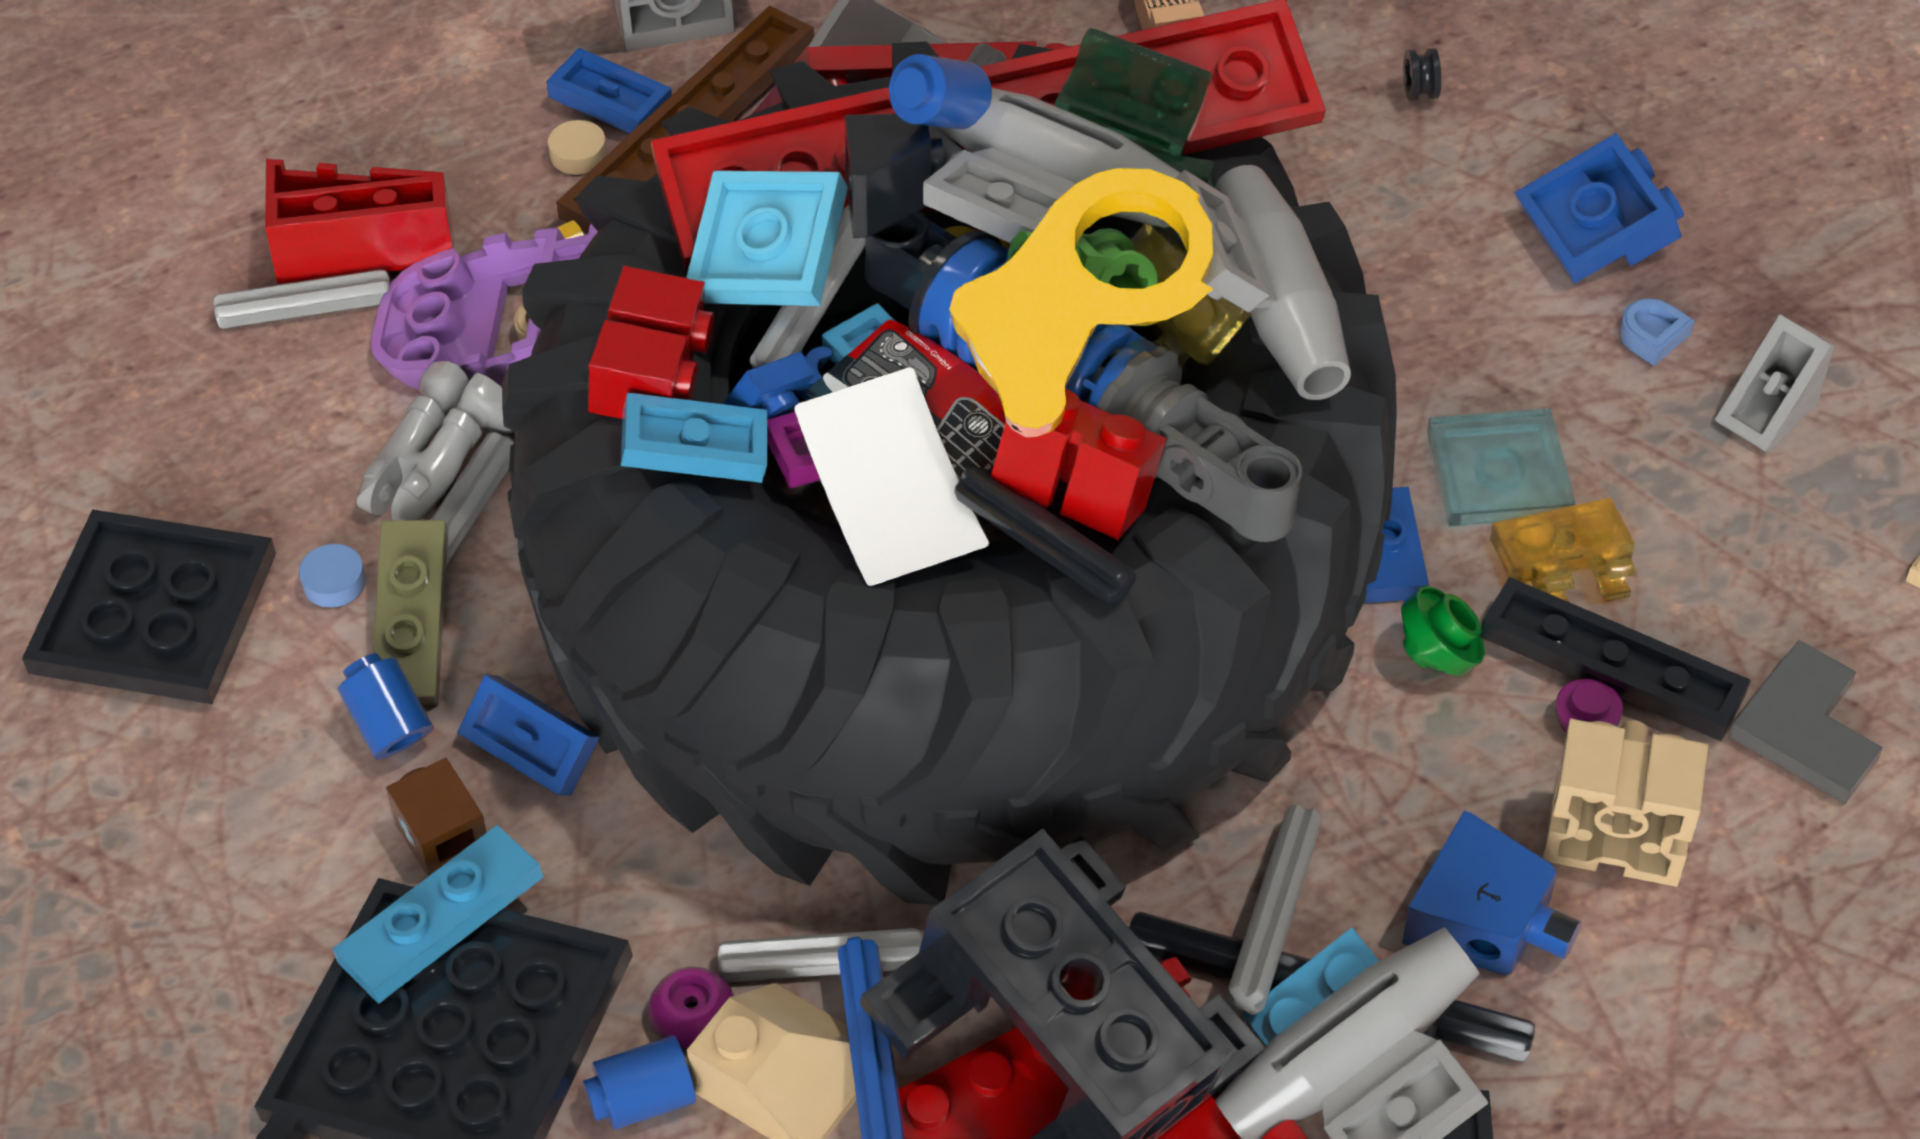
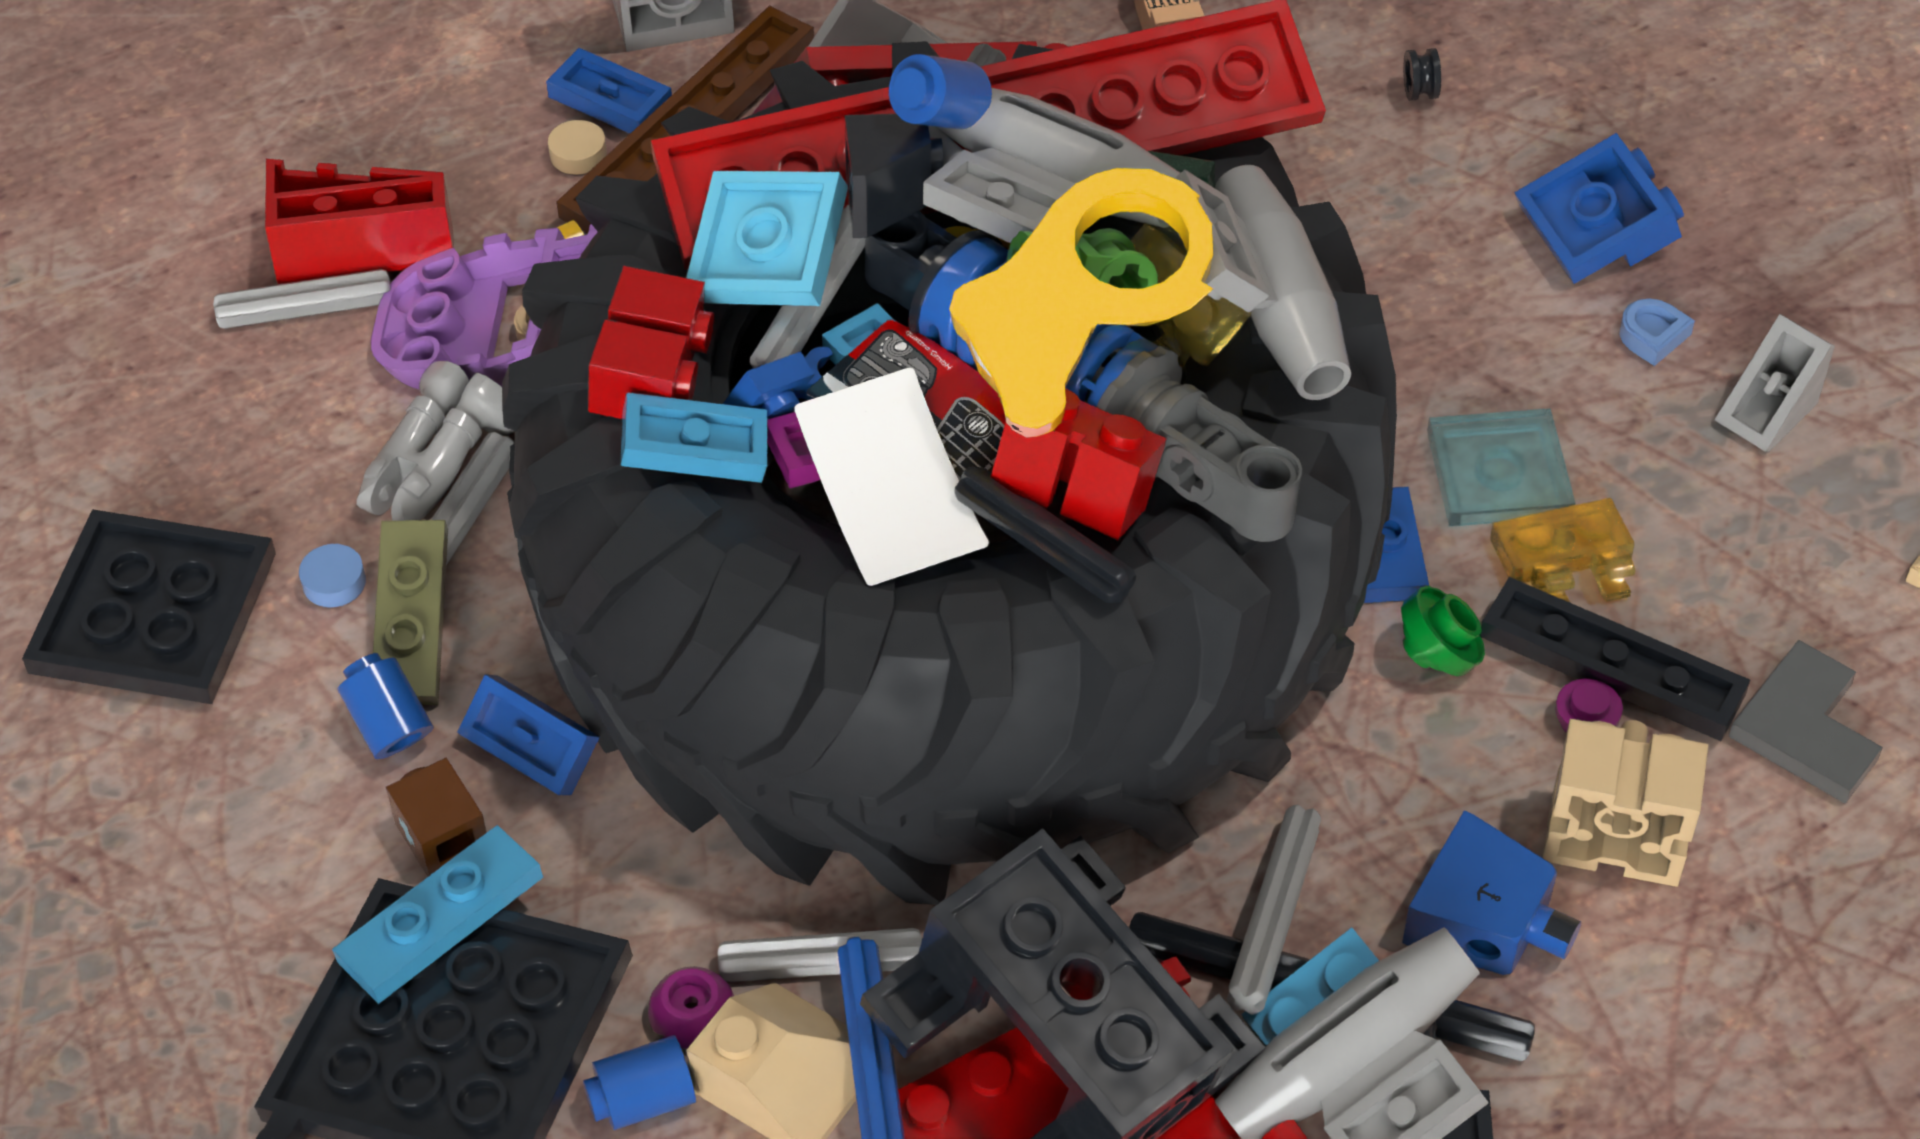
(1135, 92): clear green bracket -> none

